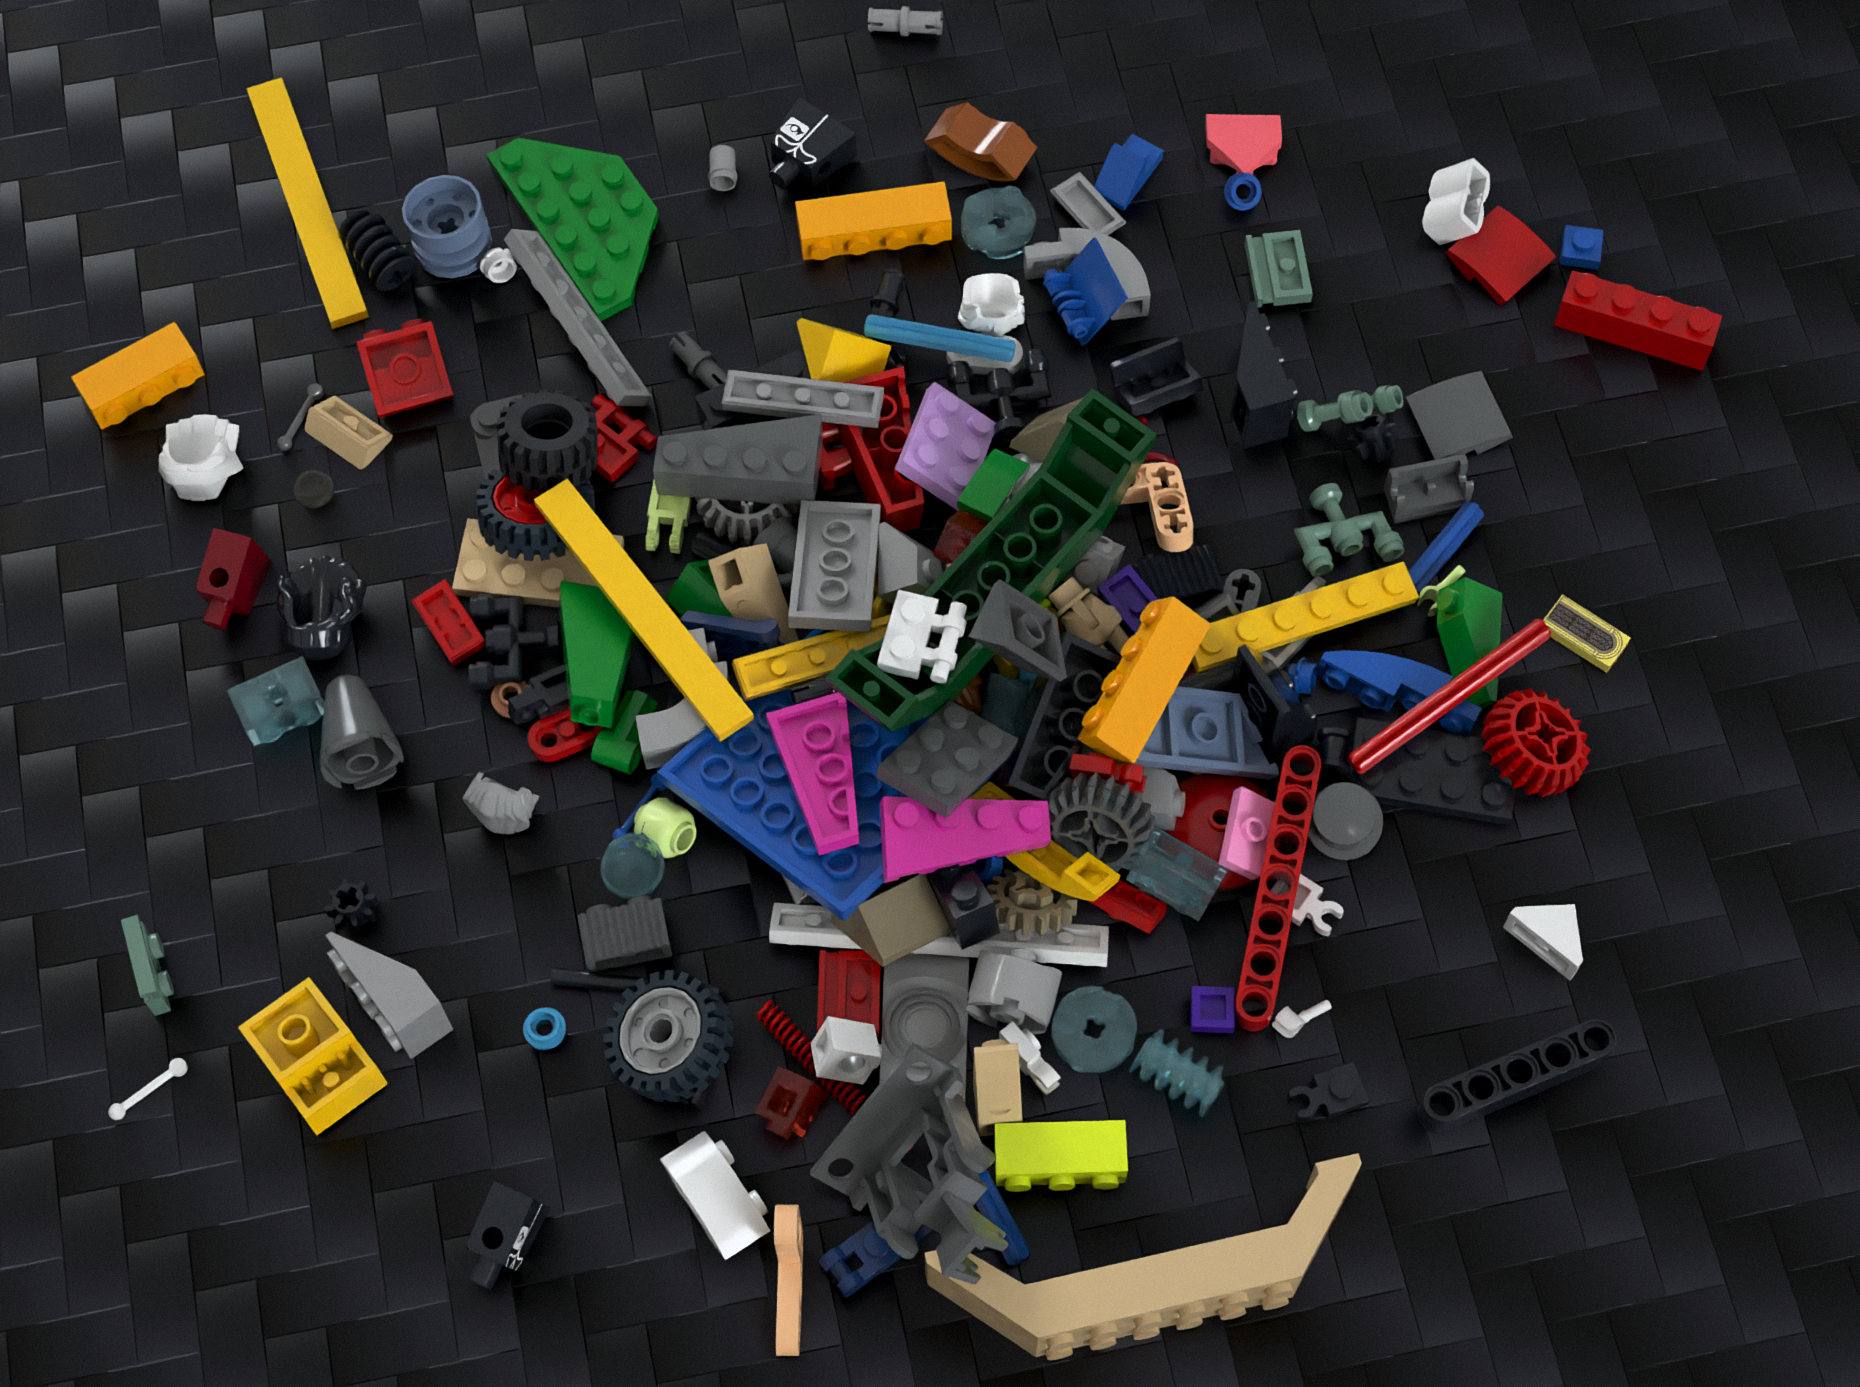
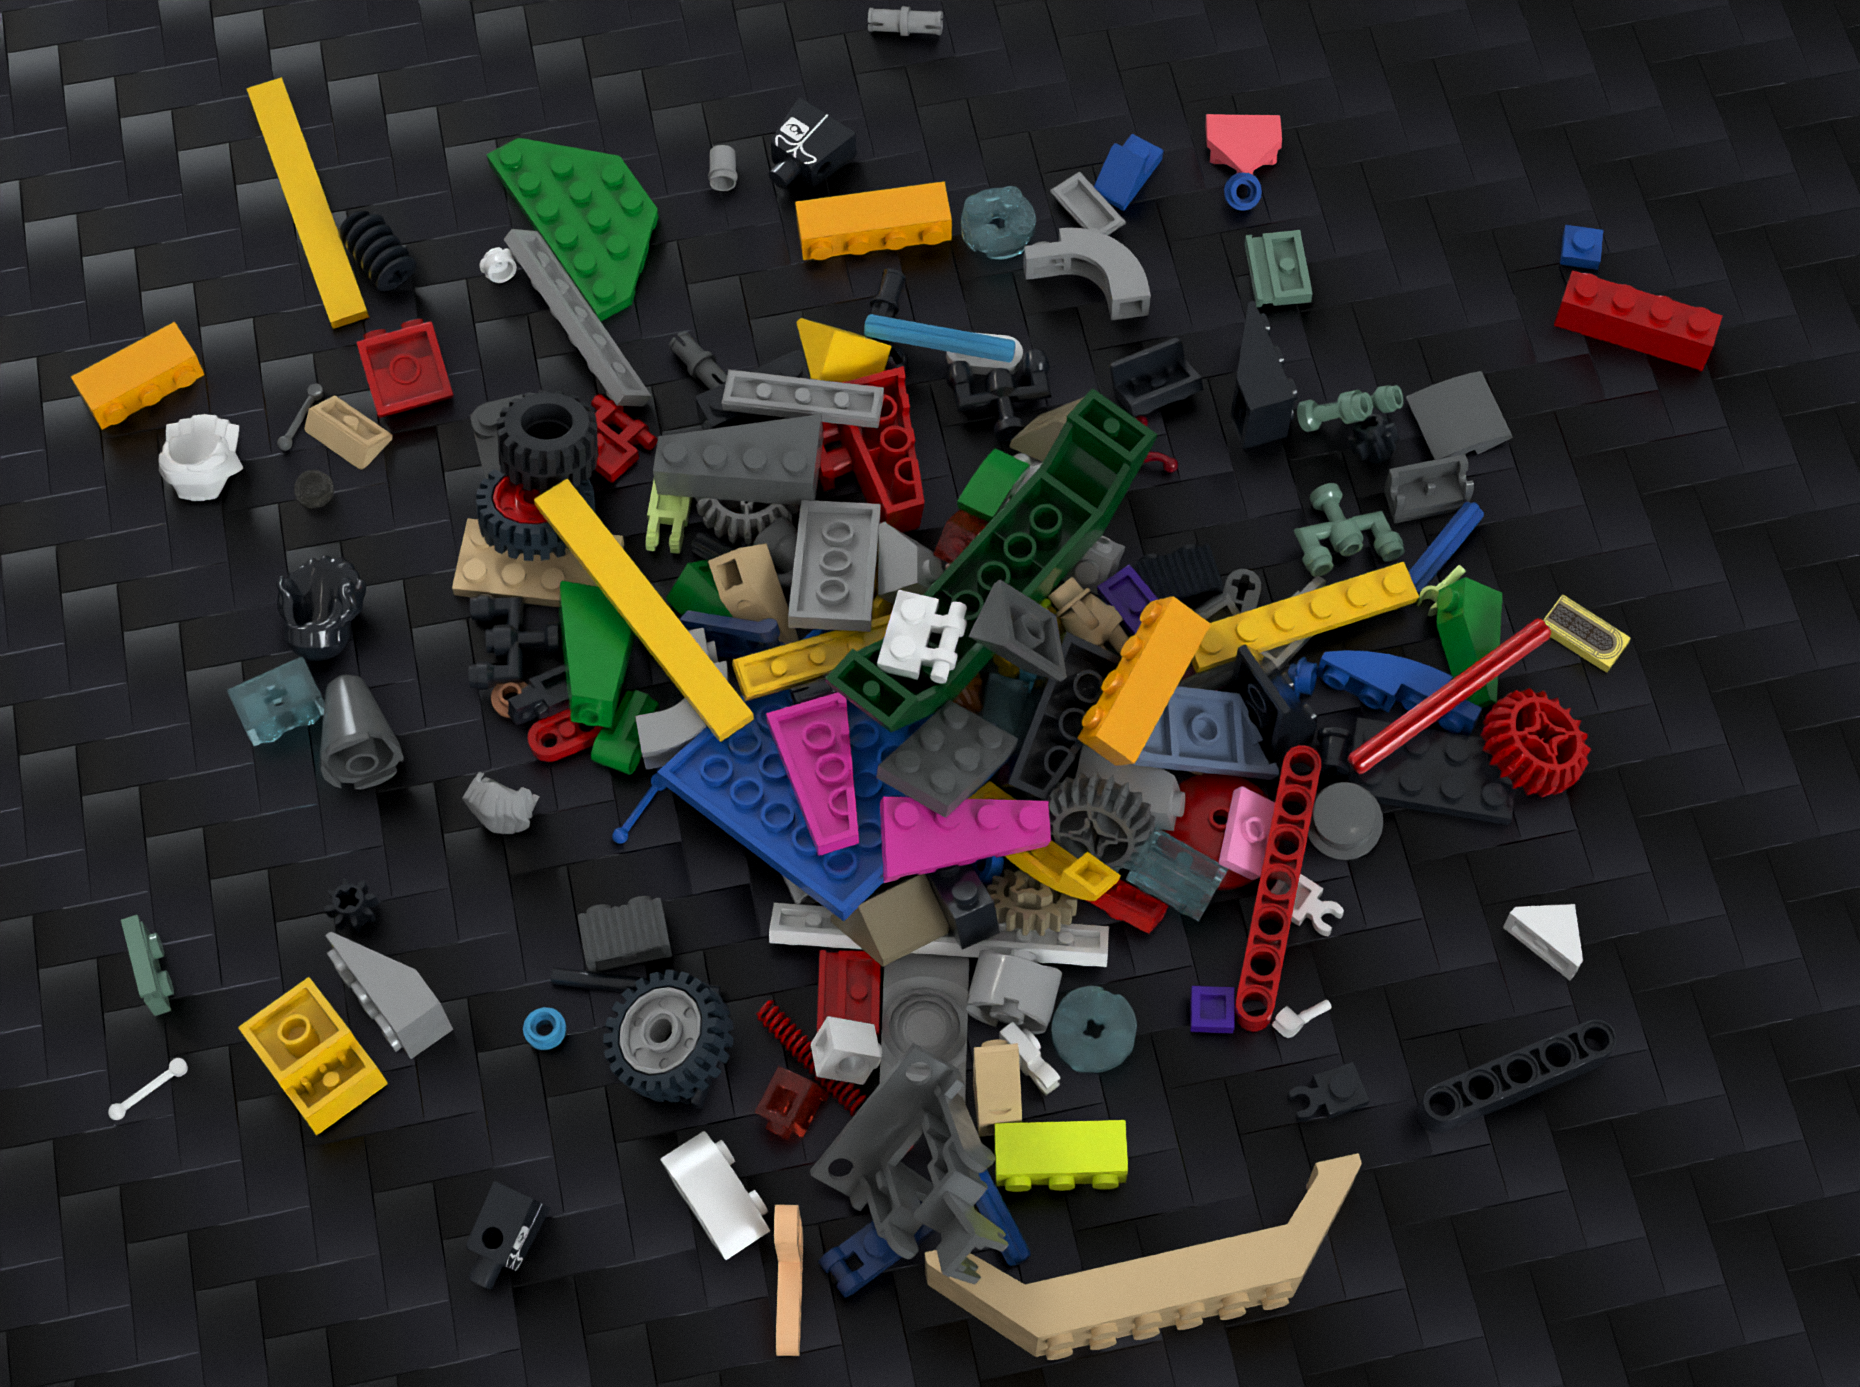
(230, 576): dark red torso -> none
(447, 226): sand blue wheel -> none
(449, 622): red plate -> none
(632, 866): clear light blue hair -> none
(666, 825): yellowish green head -> none
(945, 444): lavender plate -> none
(980, 143): dark orange brick -> none
(991, 304): white hair -> none
(1085, 292): blue hinge -> none
(1106, 767): red plate -> none
(1148, 488): light nougat beam -> none
(1179, 1072): clear light blue piece -> none
(1456, 201): white brick -> none
(1501, 255): red slope -> none

